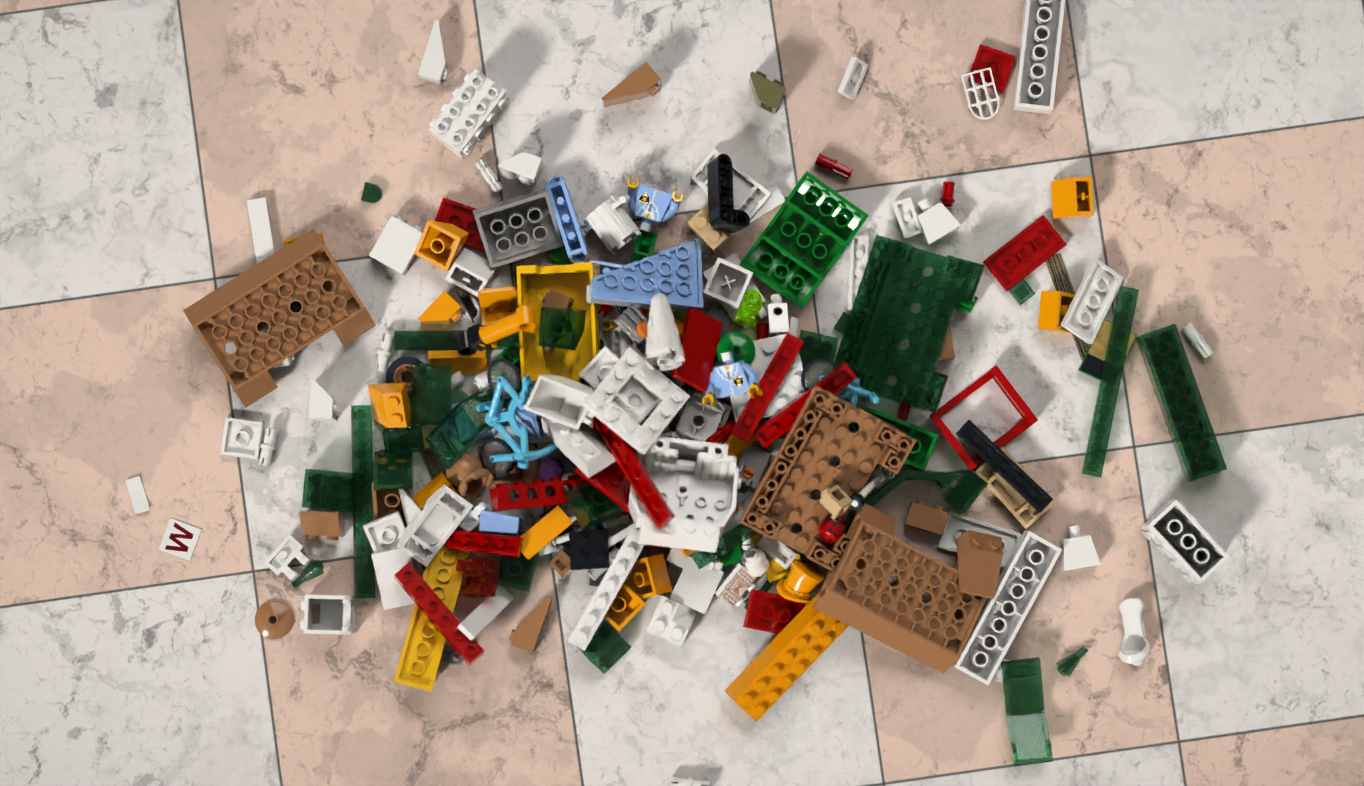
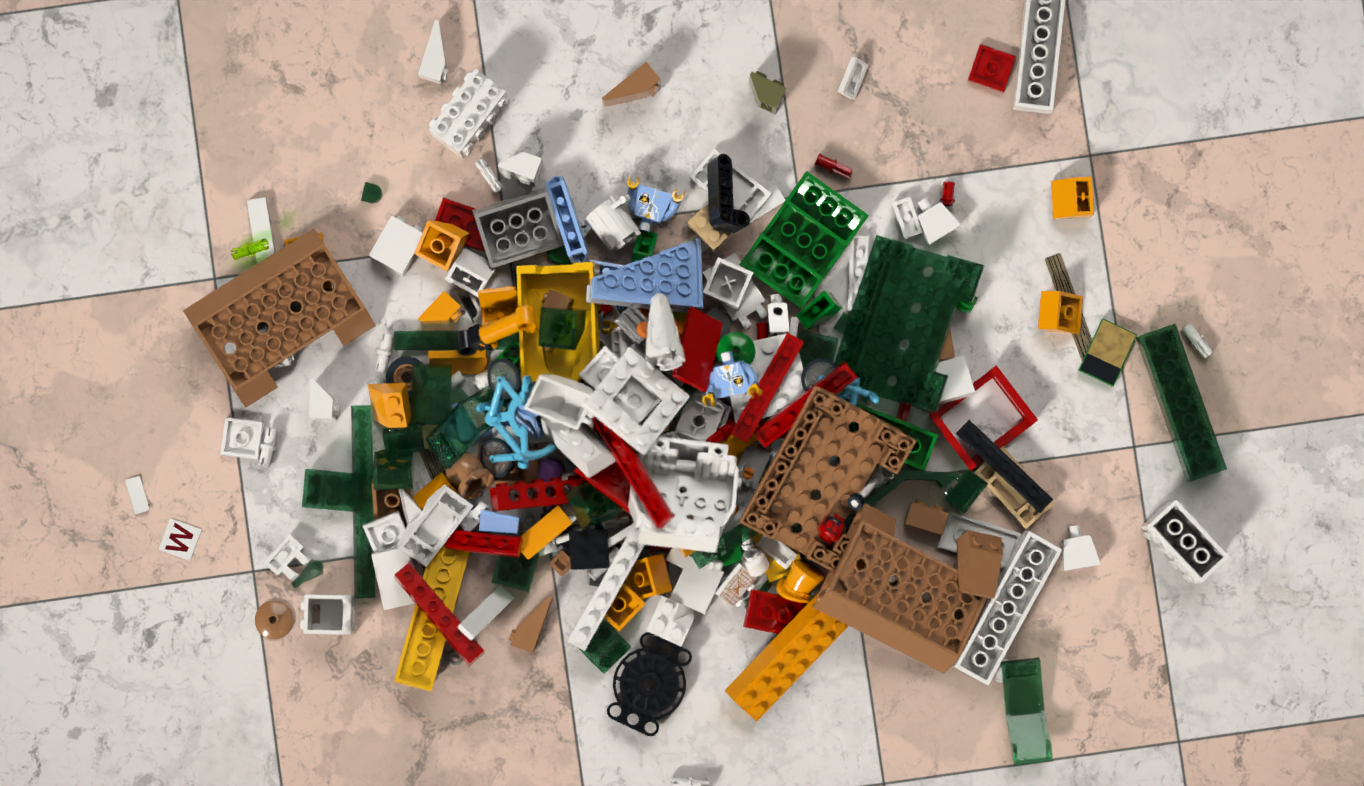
(249, 249): none -> clear neon green pin
(322, 524): medium nougat slope -> none
(480, 575): clear red hips -> none
(644, 702): none -> black piece
(748, 312): clear neon green piece -> none
(819, 310): none -> green slope
(835, 501): tan brick -> none
(959, 381): none -> white brick
(984, 86): white window -> none
(1021, 292): clear green tile -> none
(1024, 253): red tile -> none
(1067, 665): clear green cone -> none
(1092, 301): white tile -> none
(1110, 381): clear green plate -> none
(1134, 646): white hair -> none

